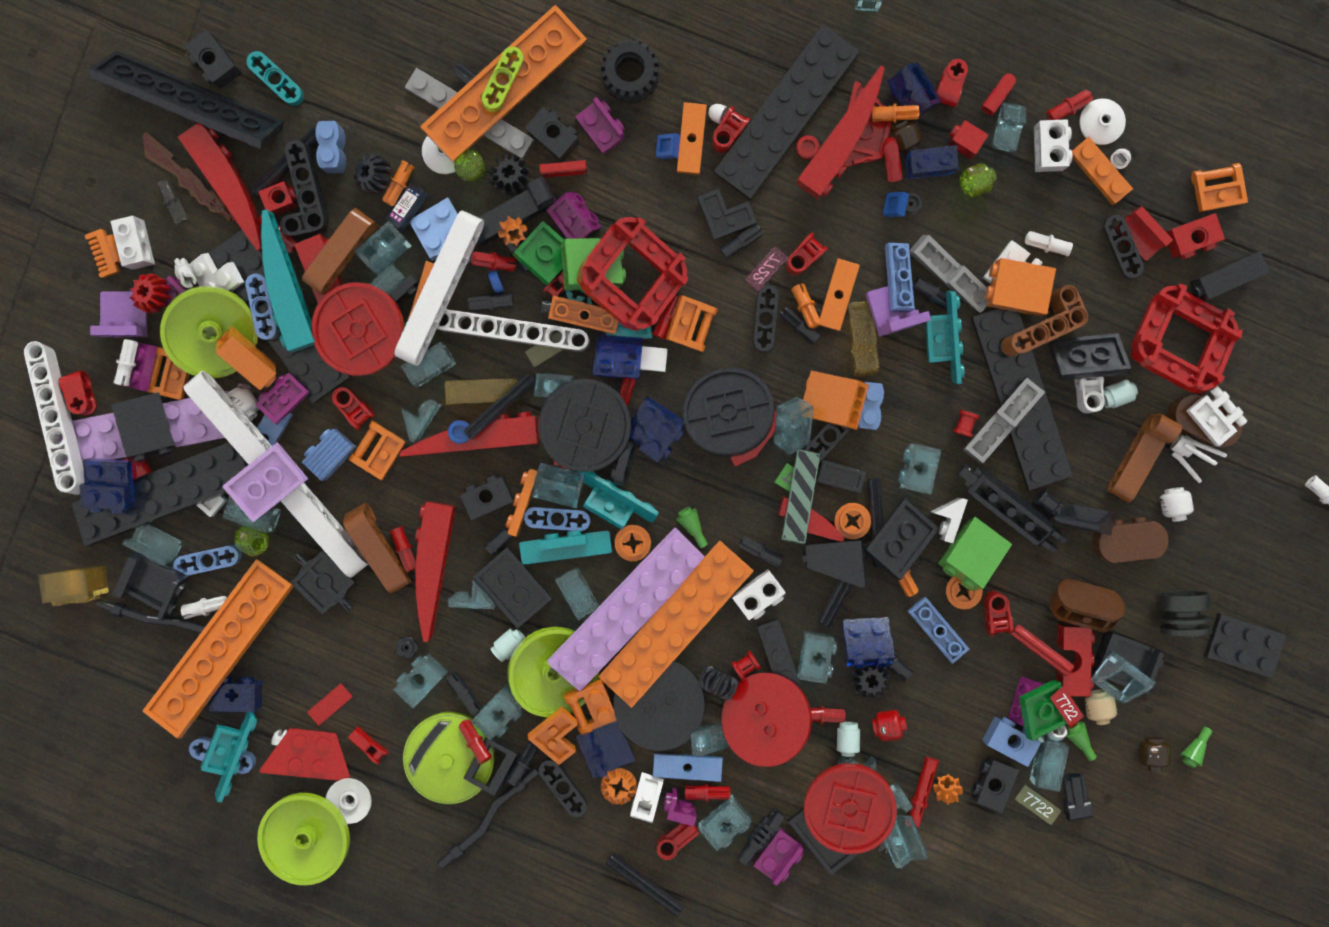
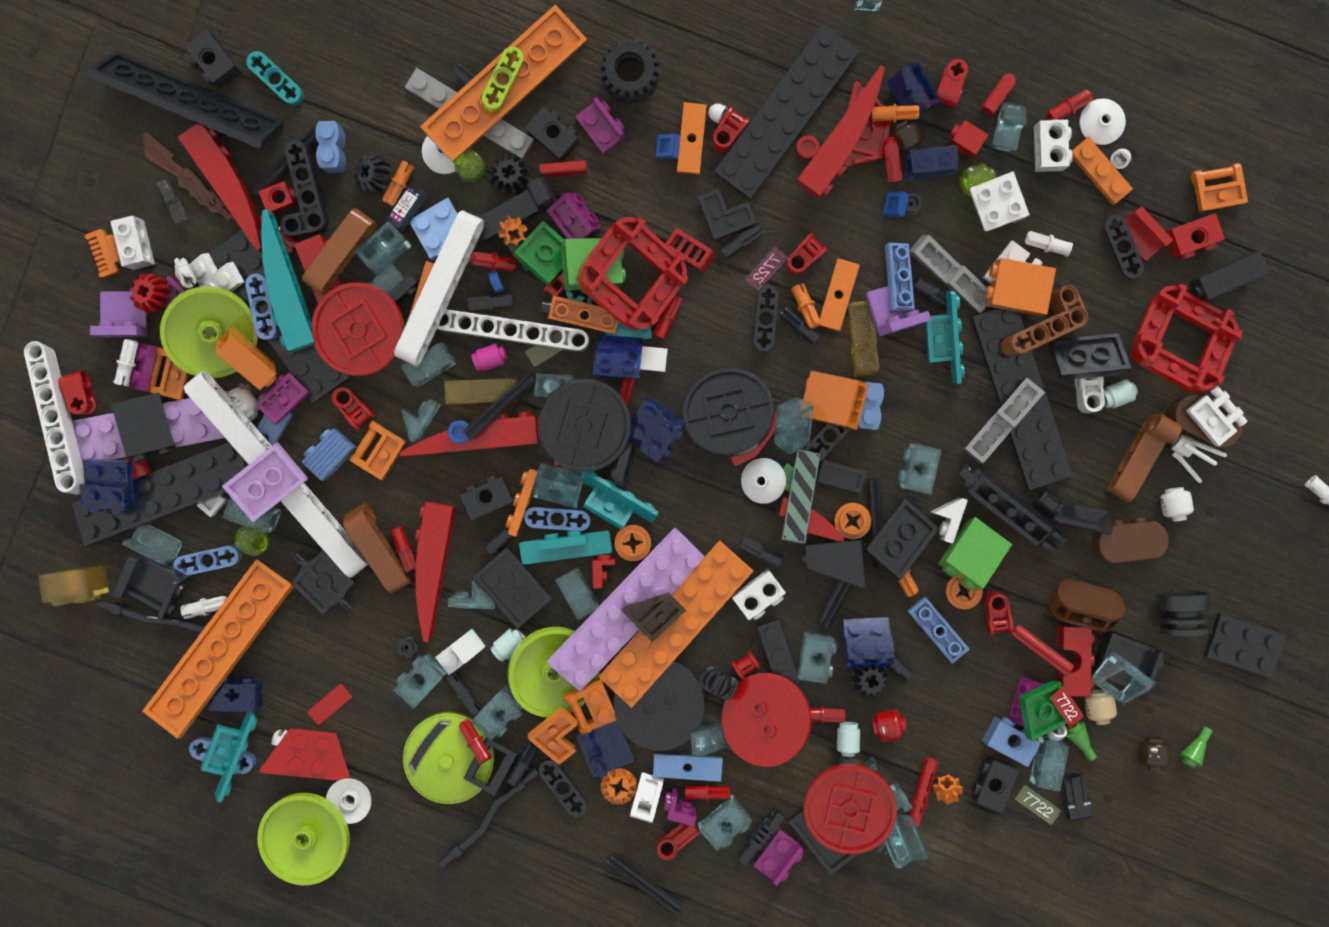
(364, 742): red bar -> none
(460, 651): none -> white slope
(489, 357): none -> dark pink brick
(599, 573): none -> red bracket
(654, 614): none -> dark brown wing
(685, 321): orange plate -> none
(689, 520): bright green cone -> none
(705, 261): none -> red slope
(774, 480): none -> white dish
(965, 423): red bush -> none
(999, 202): none -> white bracket

